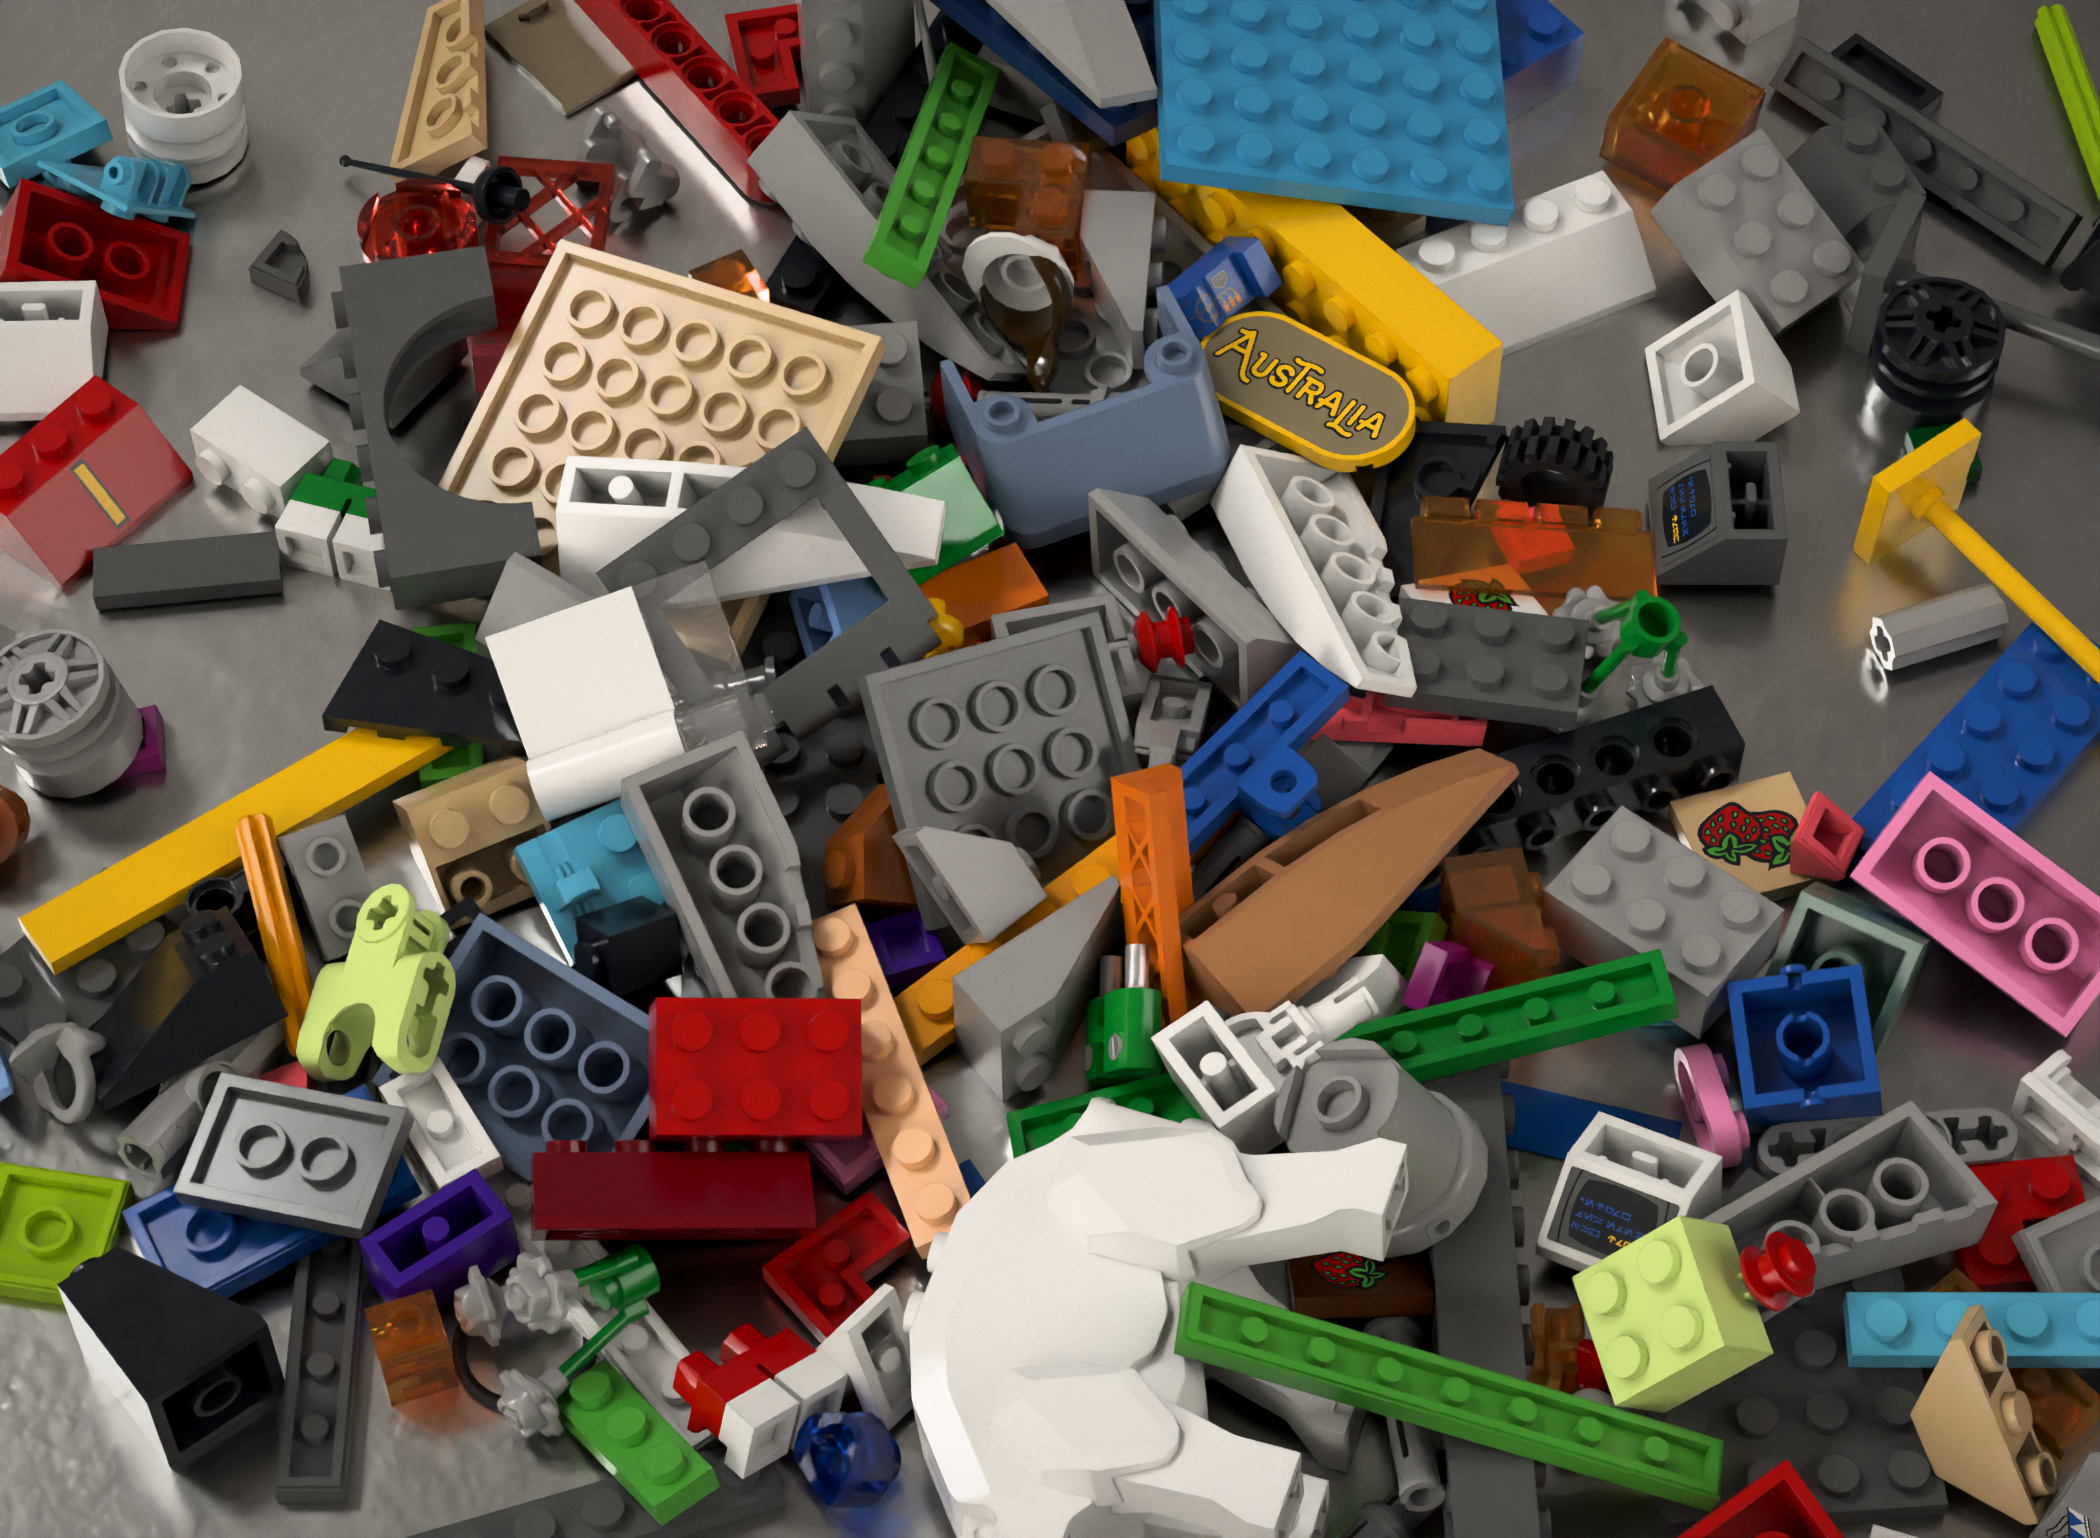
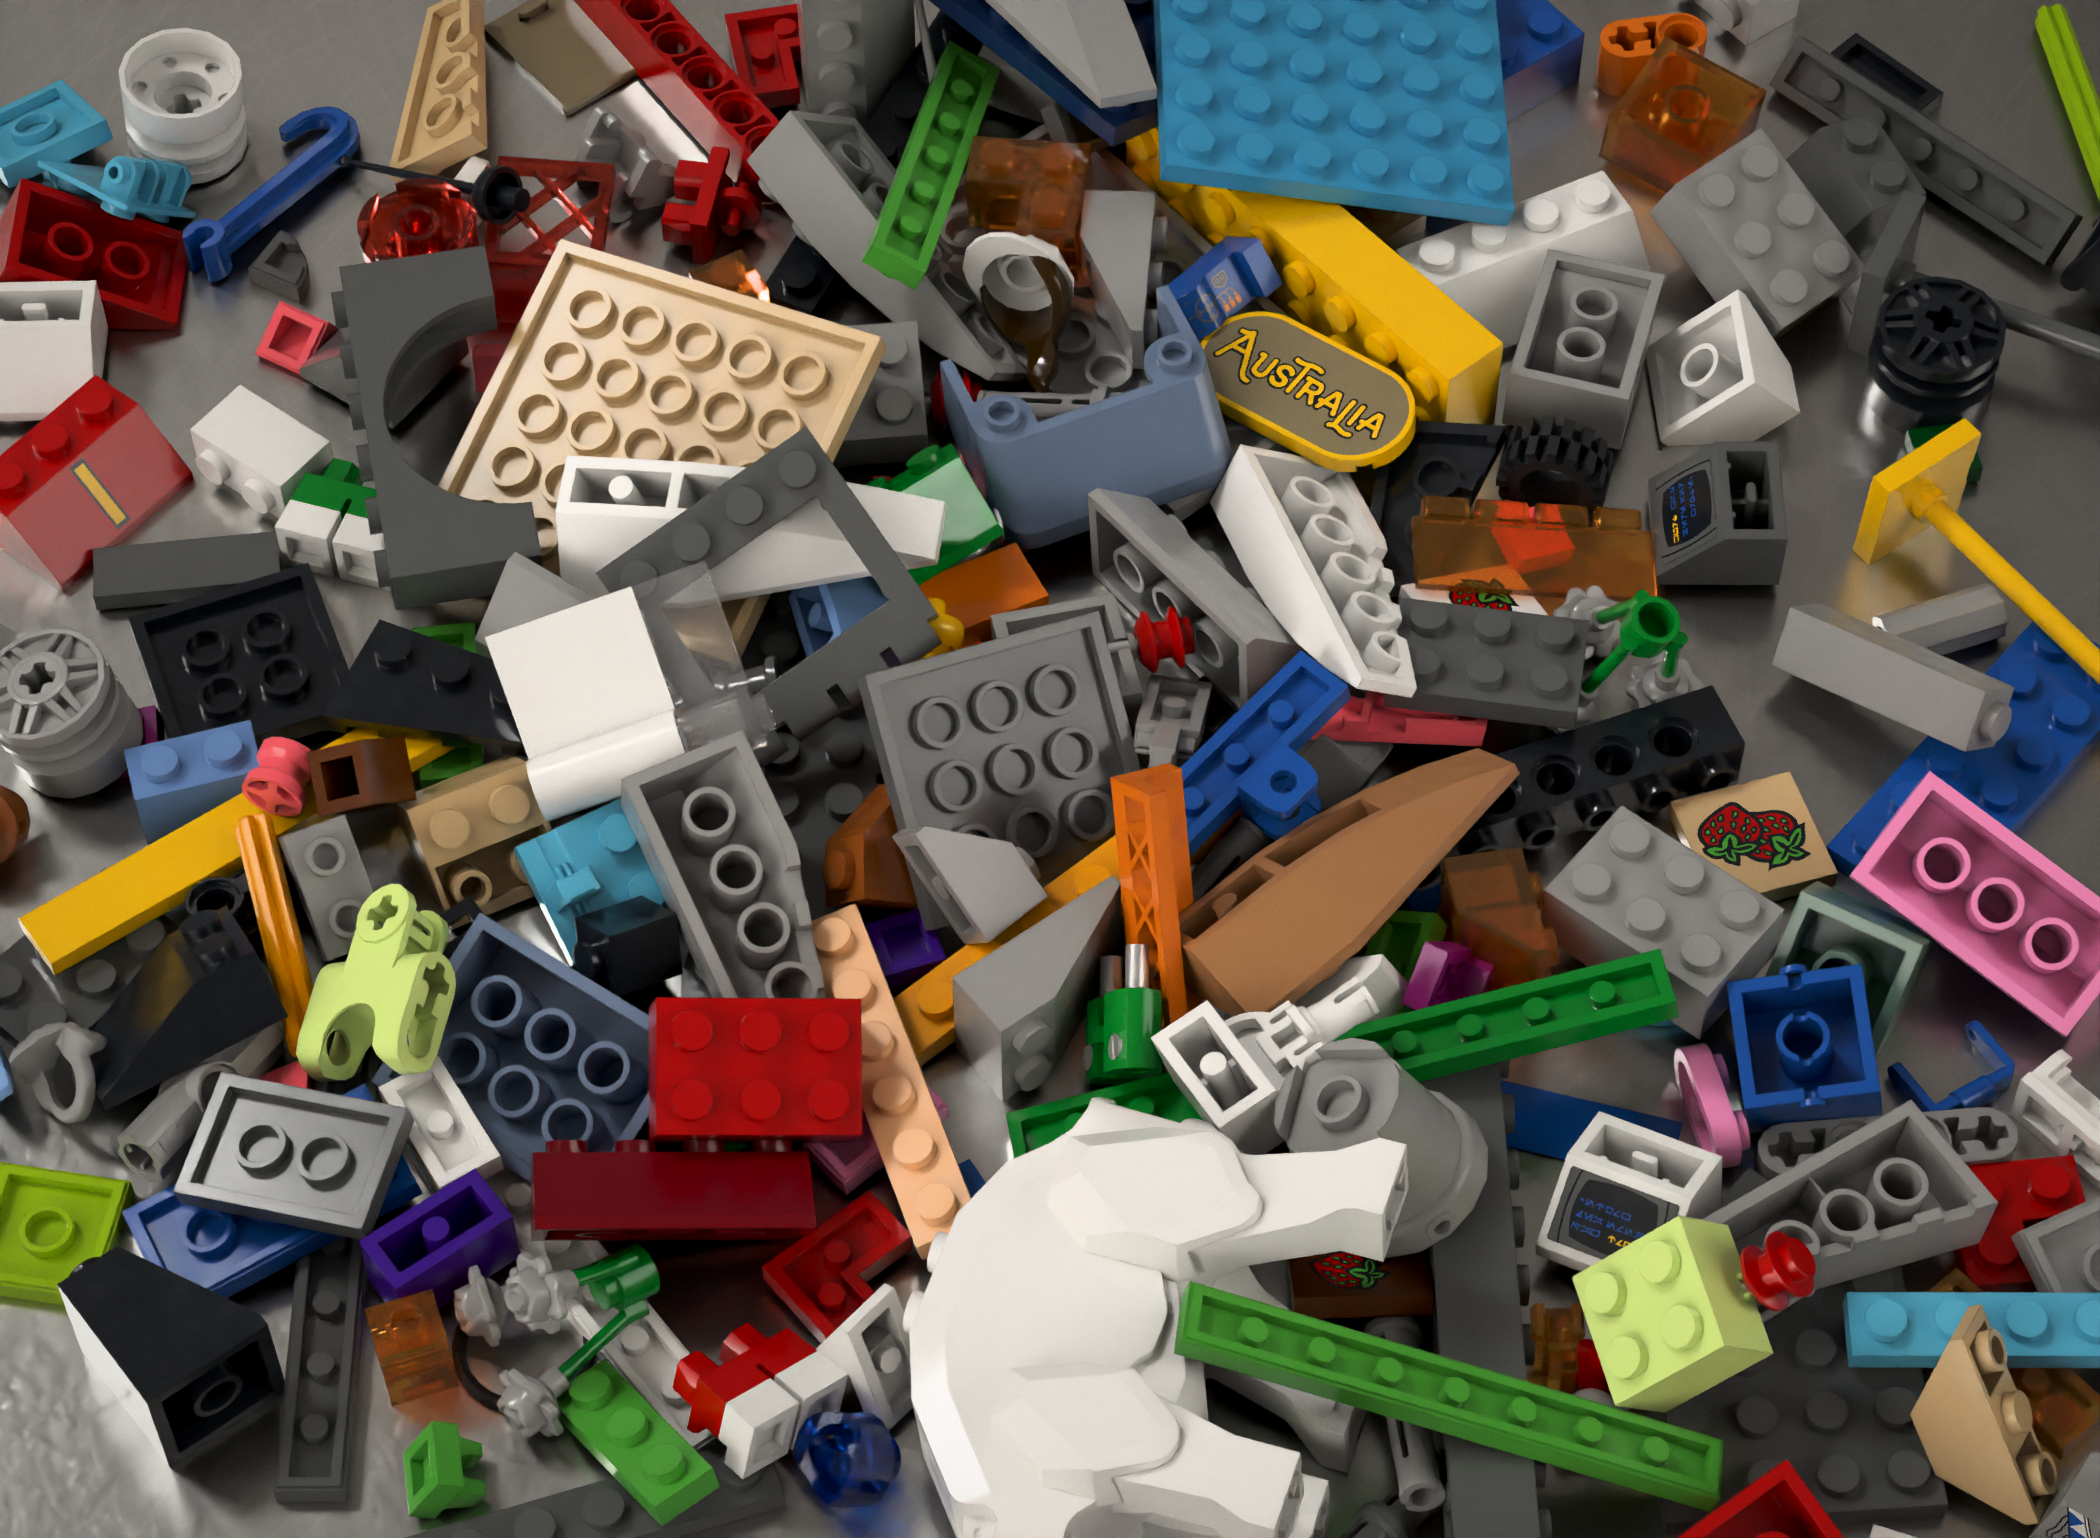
(189, 775): none -> medium blue brick
(214, 241): none -> blue piece
(244, 656): none -> black plate
(280, 777): none -> coral wheel
(293, 337): none -> coral slope
(361, 776): none -> reddish brown brick
(435, 1471): none -> bright green tile
(715, 205): none -> red hips
(1583, 345): none -> light grey slope
(1631, 42): none -> orange beam
(1824, 840): coral slope -> none
(1894, 677): none -> light grey brick
(1974, 1093): none -> blue piece

